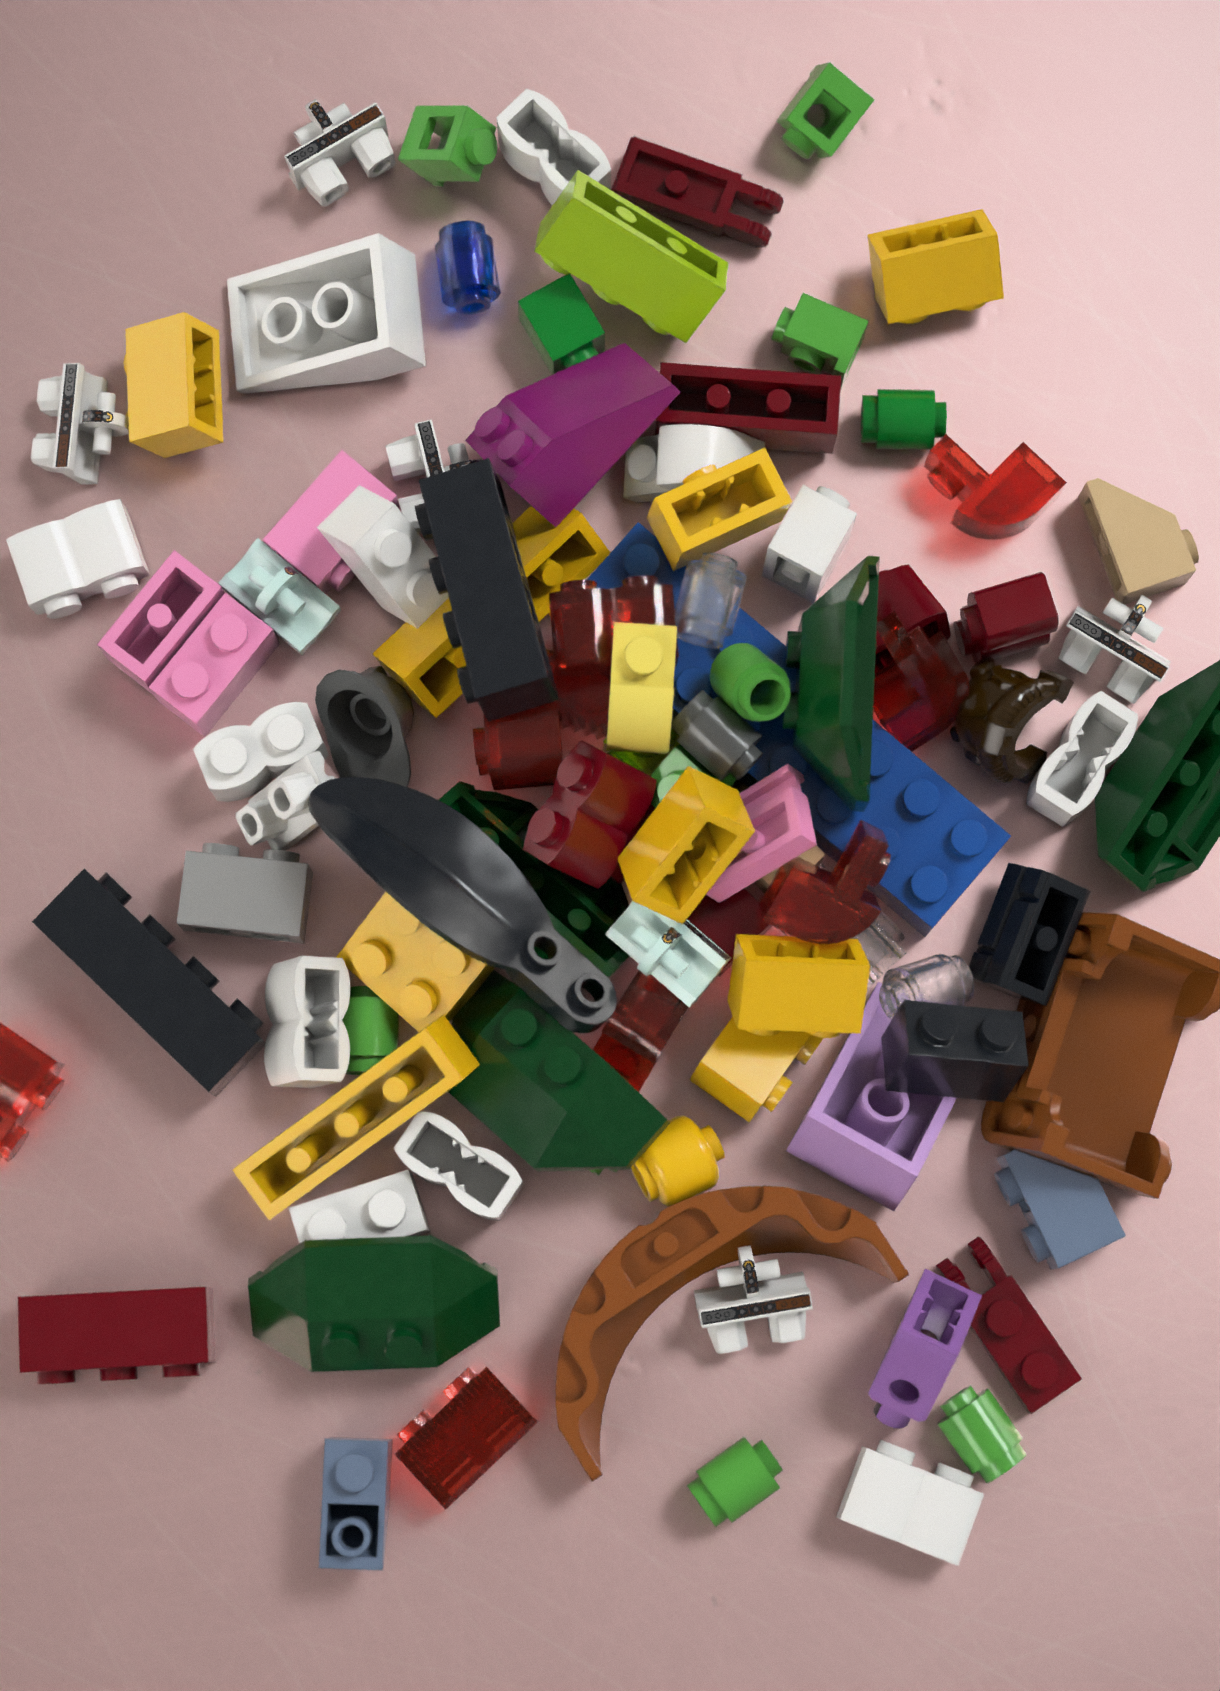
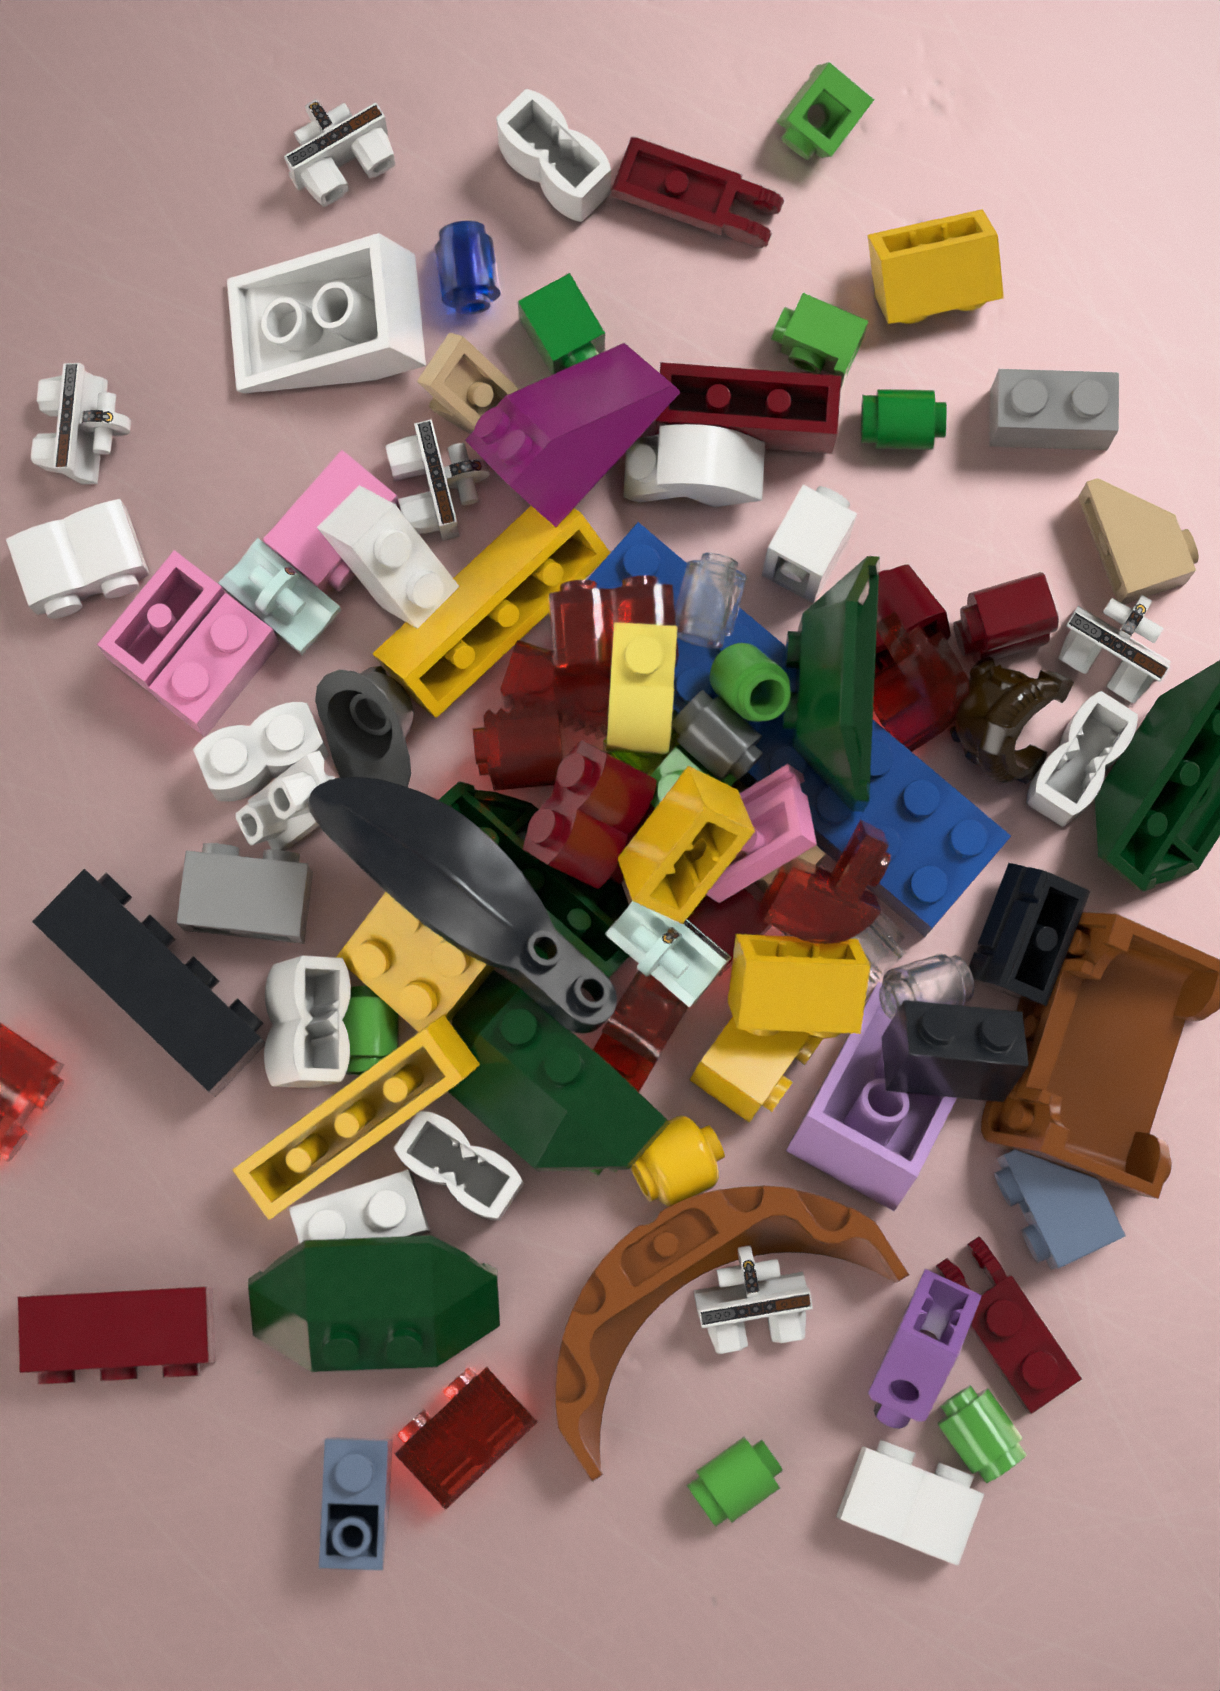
(174, 385): yellow brick -> none
(463, 383): none -> tan slope
(464, 145): bright green brick -> none
(487, 591): black brick -> none
(631, 257): lime brick -> none
(718, 508): yellow brick -> none
(997, 502): clear red brick -> none
(1054, 409): none -> light grey brick

